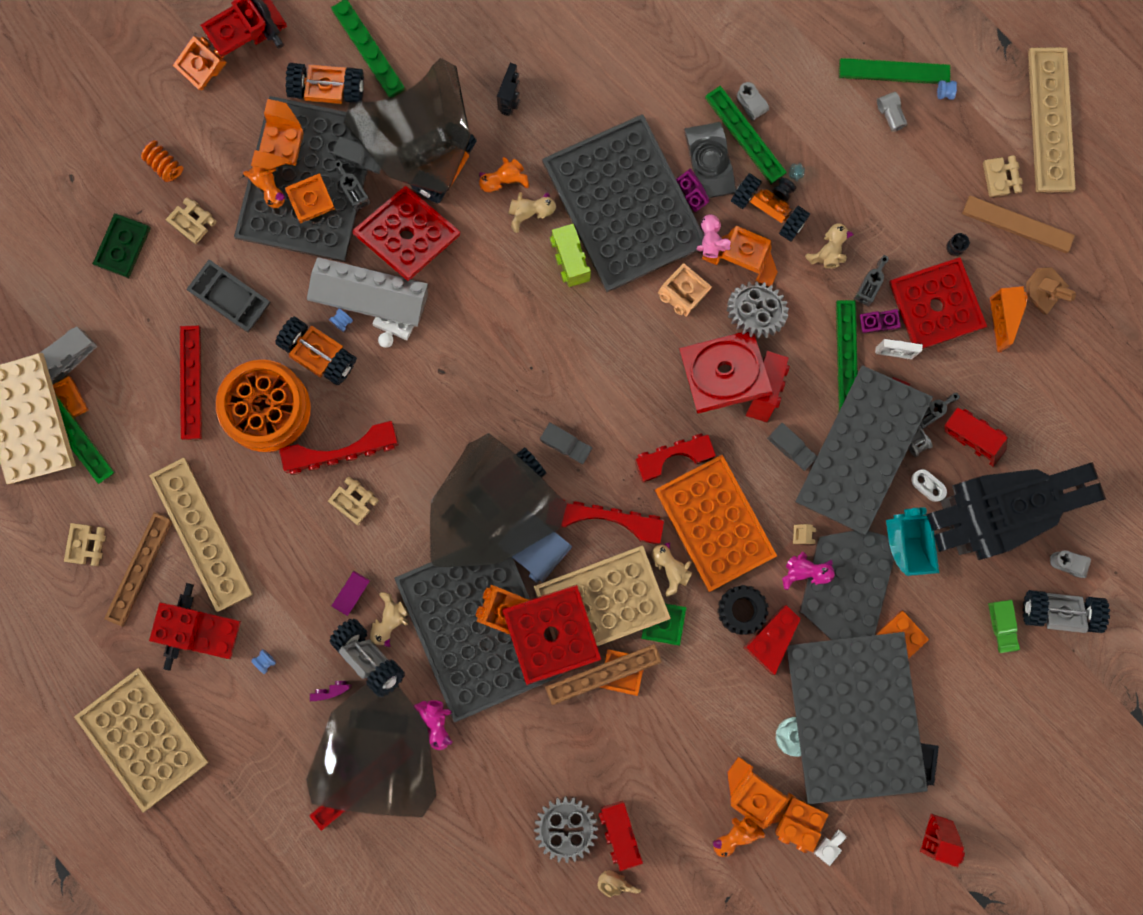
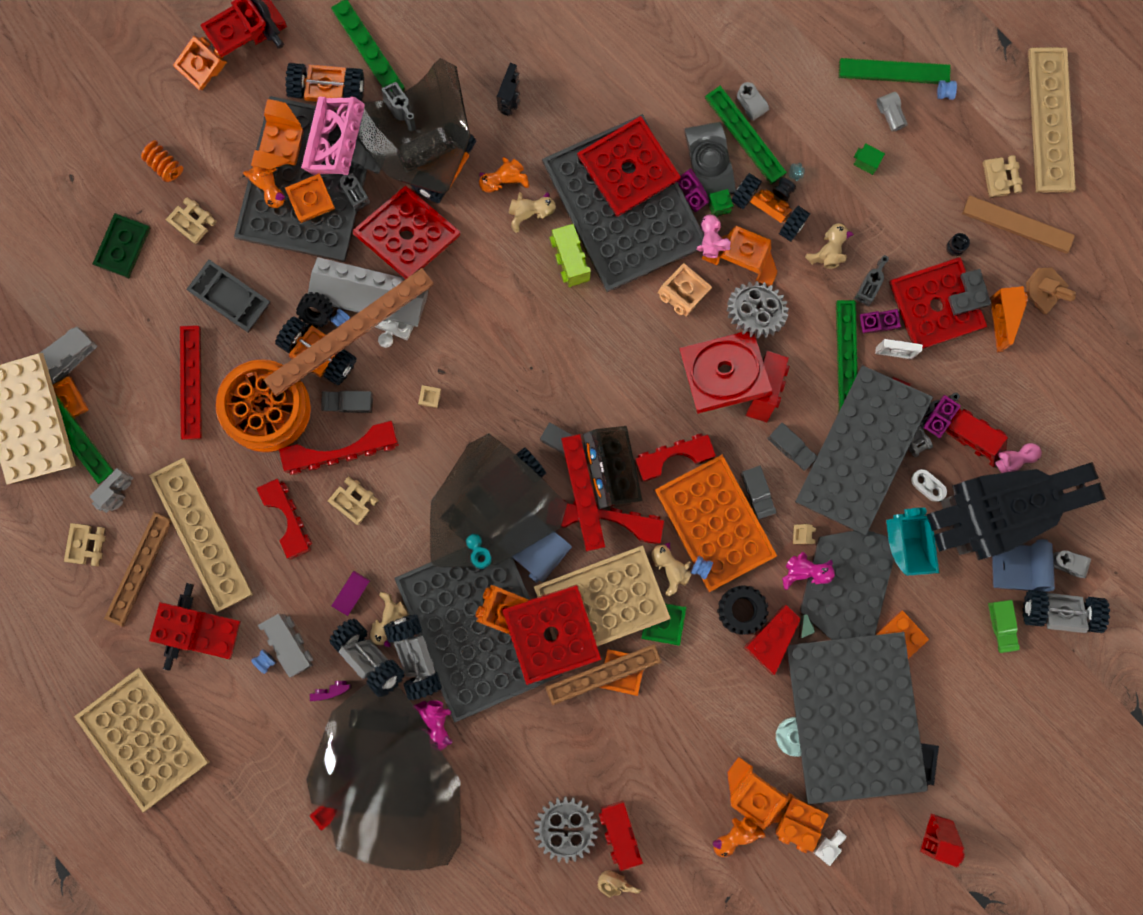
(108, 494): none -> light grey plate
(287, 644): none -> light grey wedge
(294, 540): none -> red arch
(318, 302): none -> black tyre
(323, 123): none -> bright pink fence
(347, 401): none -> dark grey piece
(348, 332): none -> nougat plate
(398, 104): none -> dark grey piece
(402, 808): none -> clear smoke windscreen
(413, 657): none -> plate
(429, 396): none -> tan tile
(474, 542): none -> teal plate
(583, 493): none -> red plate
(612, 467): none -> clear smoke brick
(635, 145): none -> red piece
(702, 567): none -> medium blue wheel
(720, 203): none -> green brick
(758, 492): none -> dark grey piece
(806, 627): none -> sand green slope
(868, 158): none -> green brick
(941, 416): none -> magenta slope
(974, 295): none -> dark grey plate
(1013, 461): none -> bright pink animal
(1025, 568): none -> sand blue door

